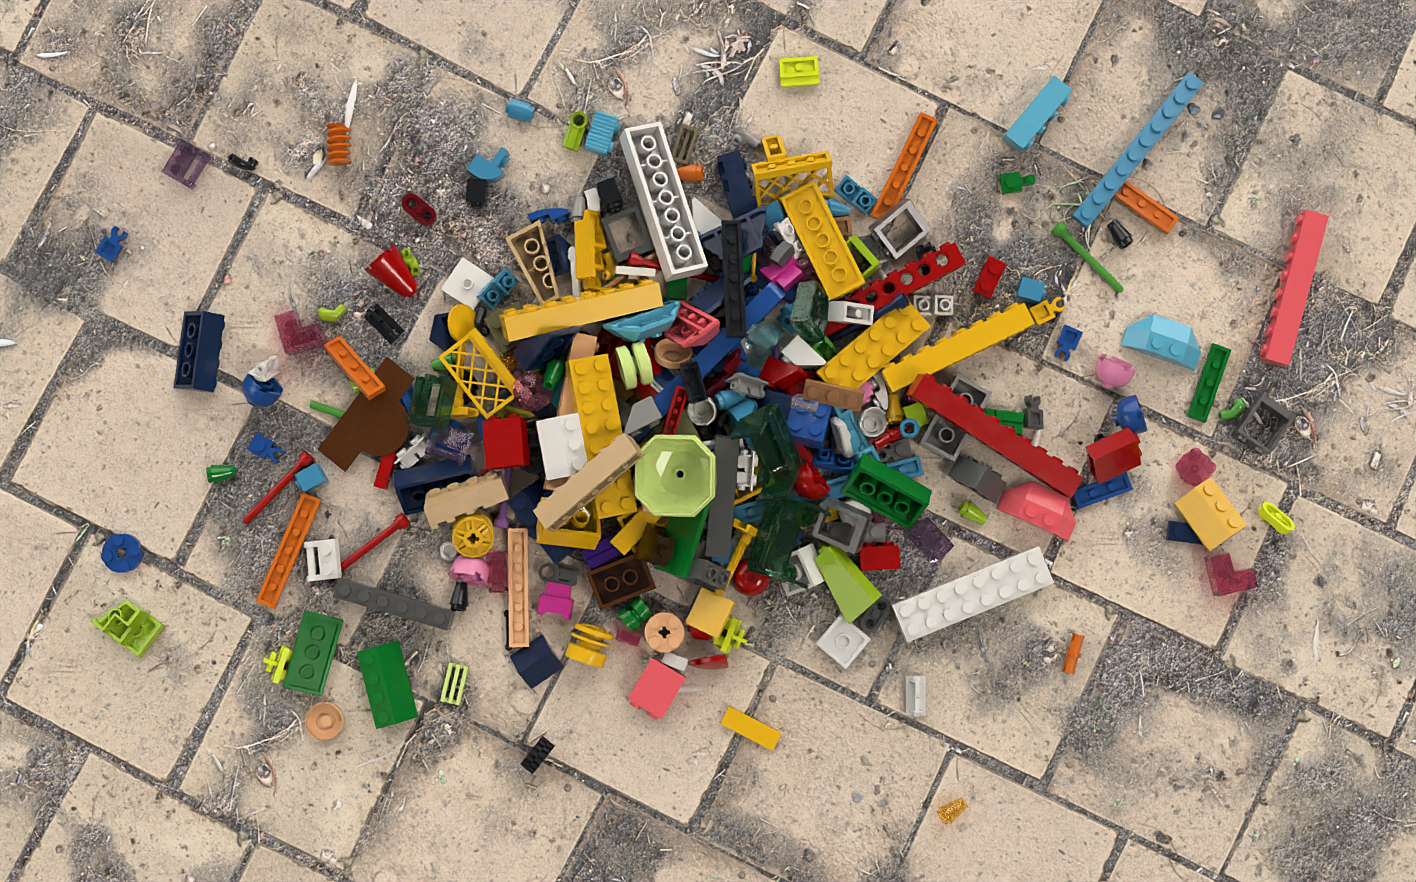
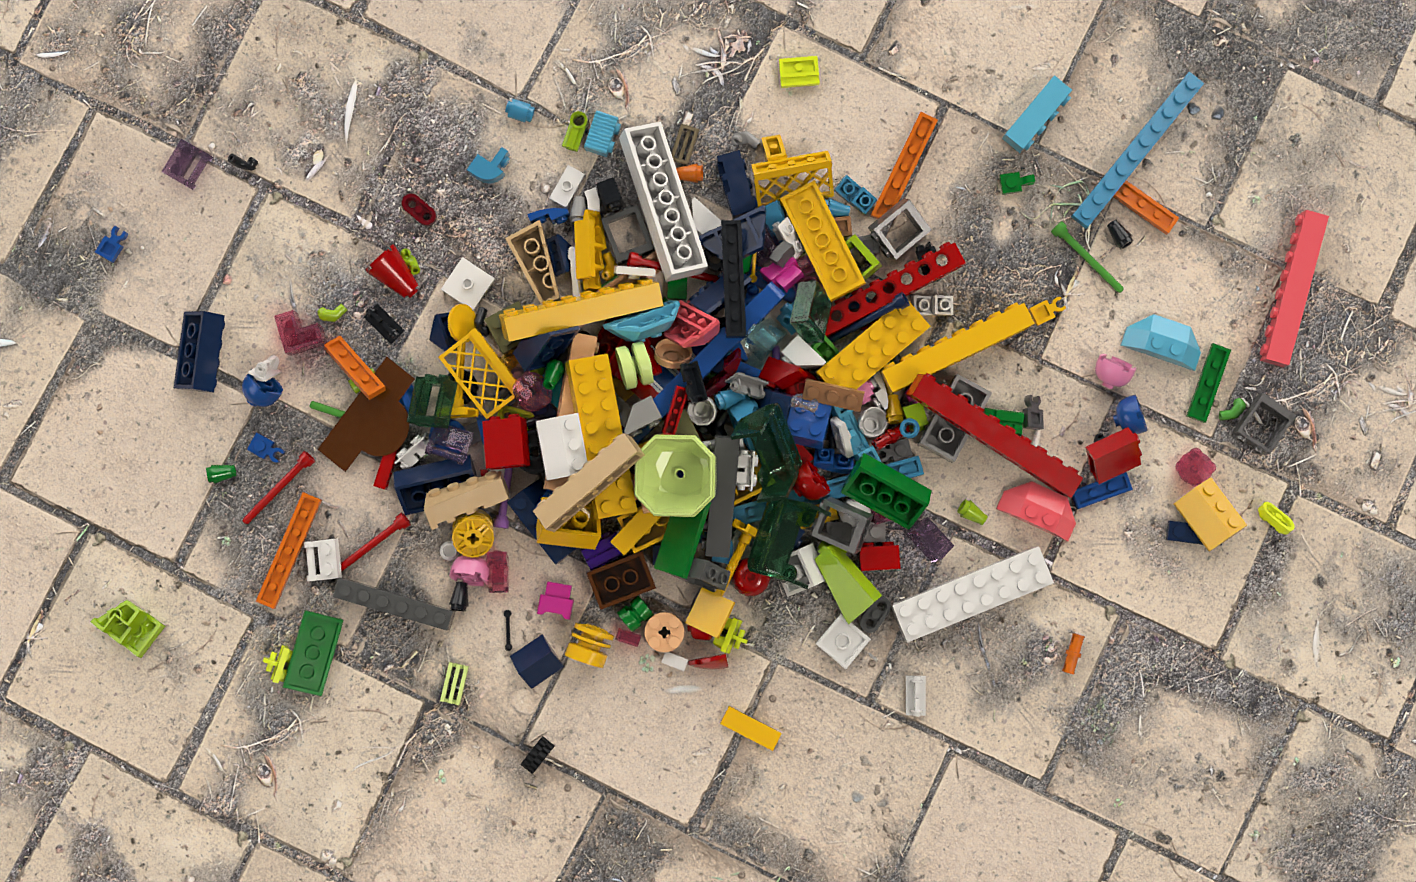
(111, 556): blue plate -> none
(311, 478): dark azure brick -> none
(324, 721): light nougat piece -> none
(338, 144): orange piece -> none
(387, 684): green slope -> none
(437, 364): bright green cone -> none
(477, 193): black brick -> none
(497, 288): dark azure slope -> none
(518, 587): light nougat plate -> none
(560, 575): dark grey piece -> none
(567, 186): none -> white plate
(655, 545): dark brown torso -> none
(656, 688): coral brick -> none
(850, 313): white slope -> none
(884, 270): white slope -> none
(950, 811): clear yellow cone -> none
(978, 478): dark grey brick -> none
(989, 277): red plate -> none
(1030, 290): dark azure brick -> none
(1068, 339): blue plate -> none
(1225, 579): clear pink brick -> none

